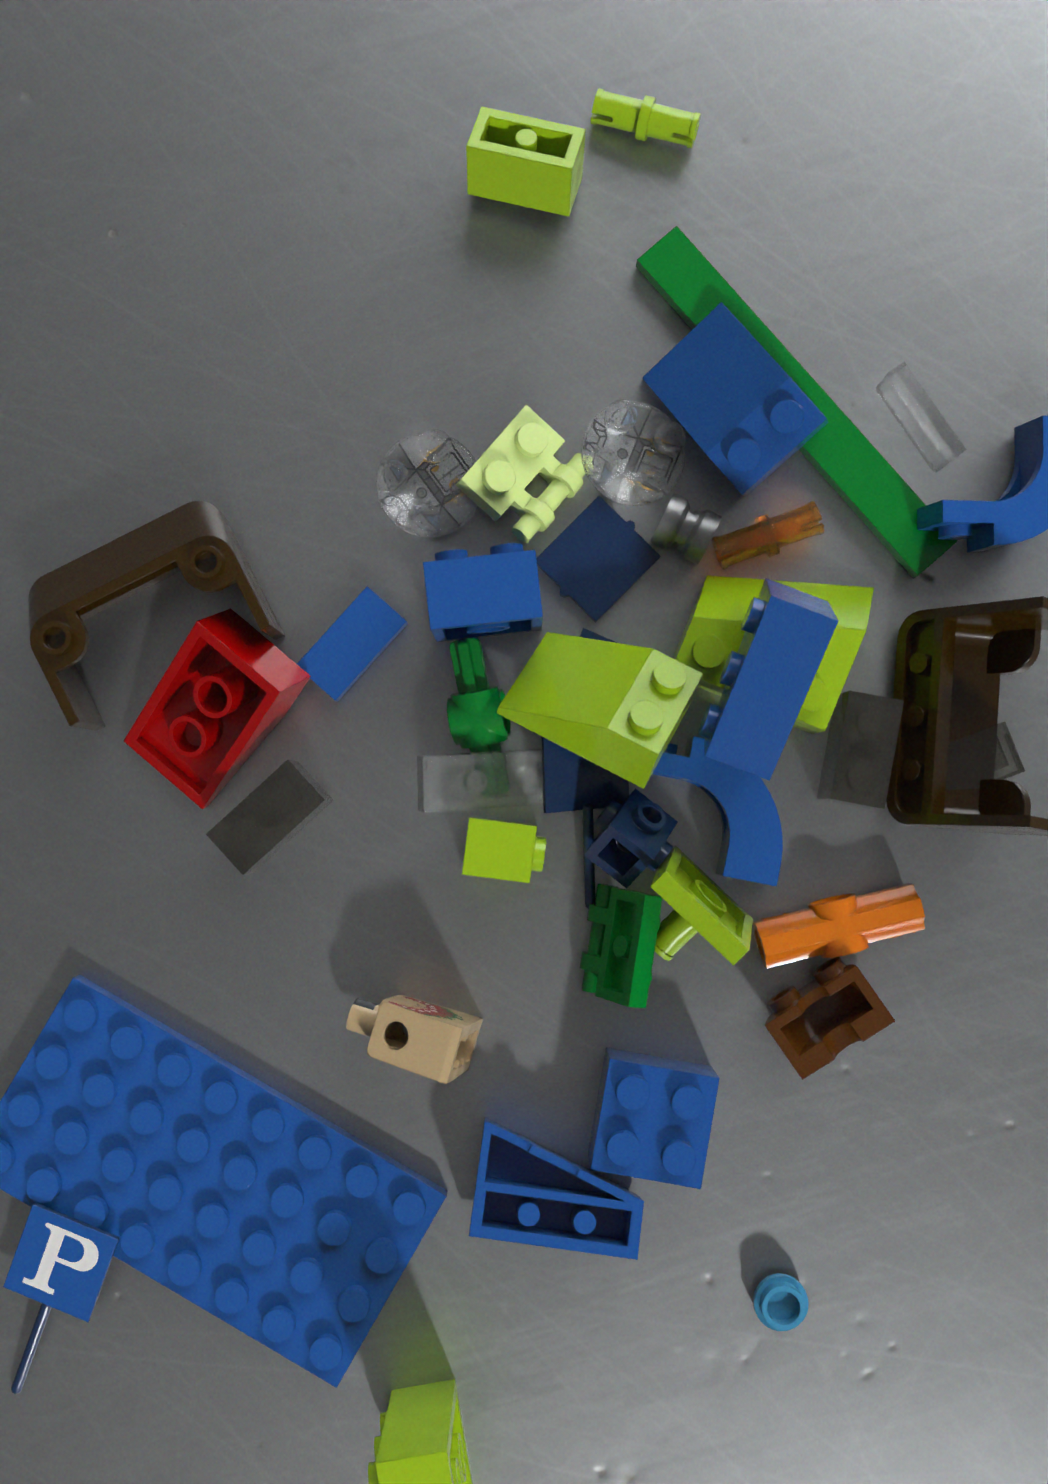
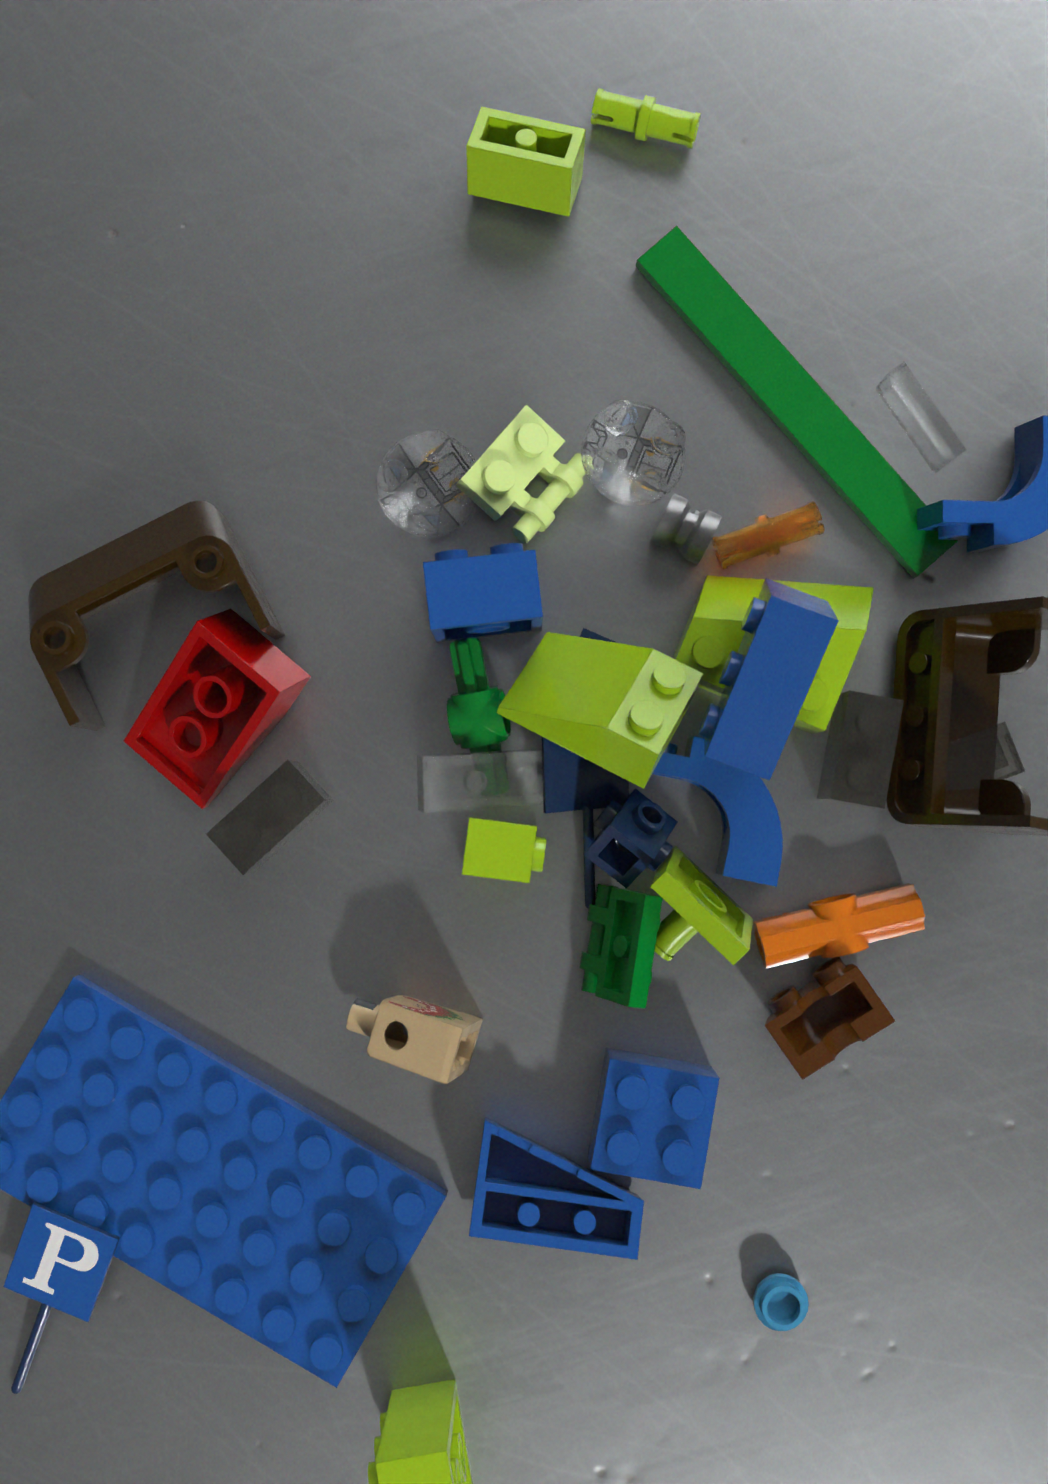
(352, 644): blue tile -> none
(597, 559): dark blue piece -> none
(734, 400): blue slope -> none

